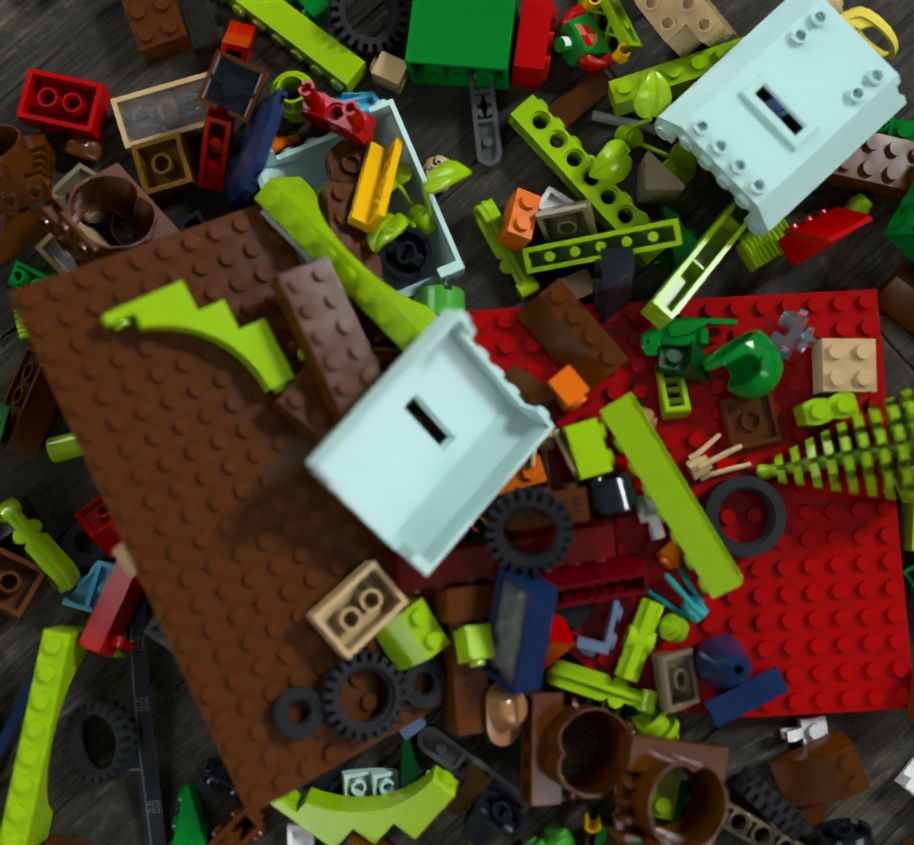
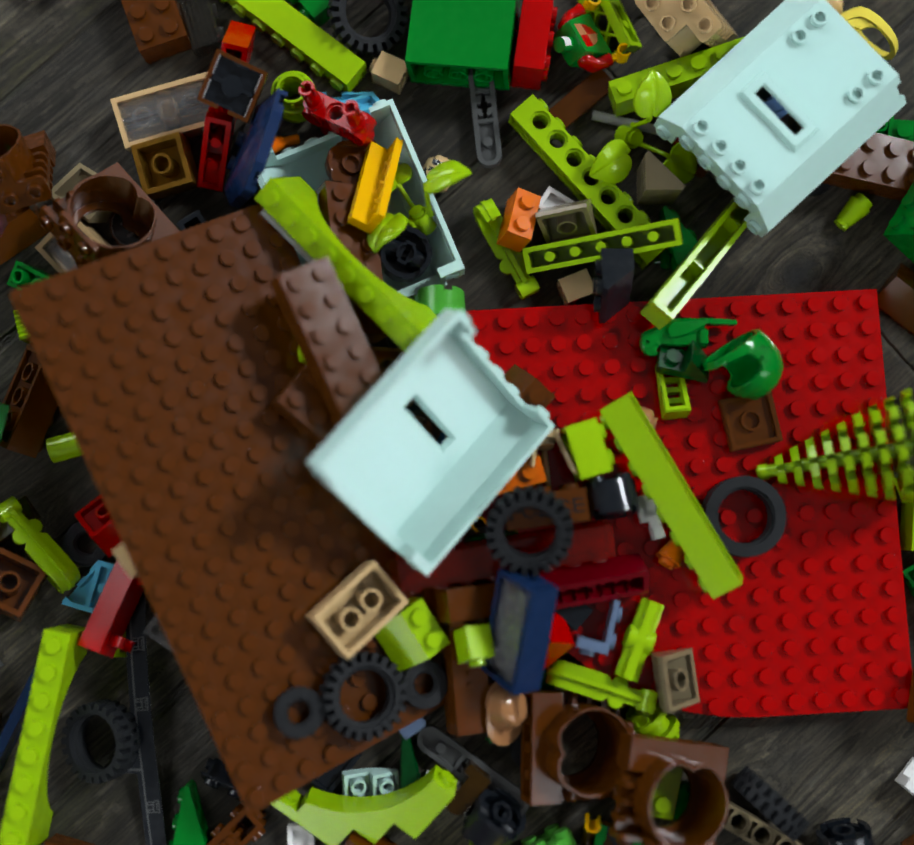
(64, 104): red brick -> none
(83, 148): reddish brown hair -> none
(176, 312): lime arch -> none
(568, 389): orange brick -> none
(571, 334): reddish brown slope -> none
(673, 628): lime wheel -> none
(691, 607): teal plant -> none
(699, 466): tan plant -> none
(722, 662): dark blue cone -> none
(745, 696): dark blue tile -> none
(759, 251): lime brick -> none
(796, 323): clear light blue hips -> none
(808, 729): white plate -> none
(813, 813): reddish brown sticker -> none
(820, 233): red slope -> none
(820, 771): reddish brown slope -> none
(825, 410): lime brick -> none
(844, 366): tan brick -> none

